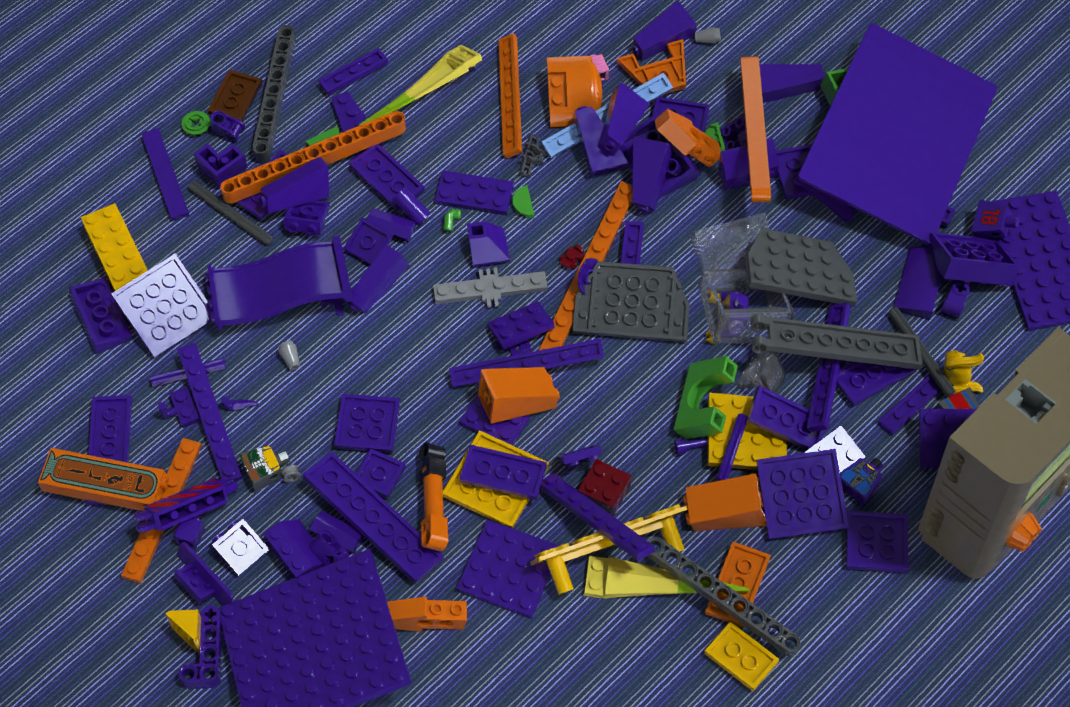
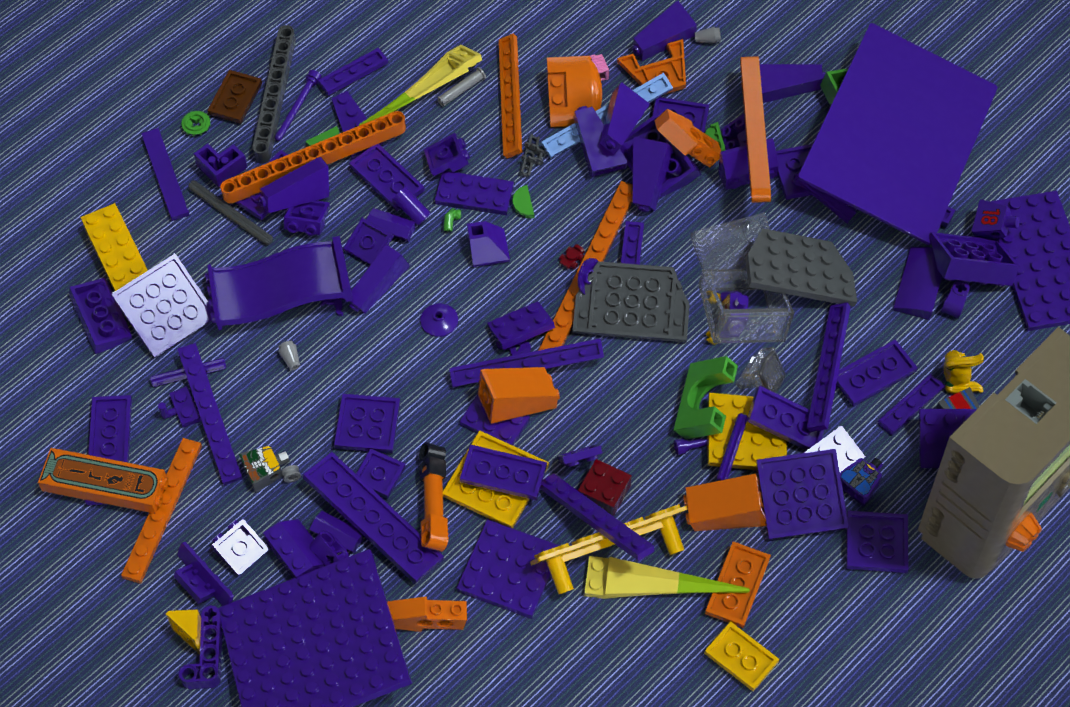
(185, 504): dark purple hinge -> none
(190, 532): dark purple brick -> none
(229, 126): dark purple piece -> none
(236, 404): dark purple bar -> none
(311, 80): none -> dark purple piece
(439, 326): none -> dark purple dish
(447, 154): none -> dark purple plate
(461, 87): none -> light grey pin
(490, 287): light grey hinge -> none
(732, 597): dark grey beam -> none
(836, 342): dark grey hinge -> none
(927, 359): dark grey axle -> none

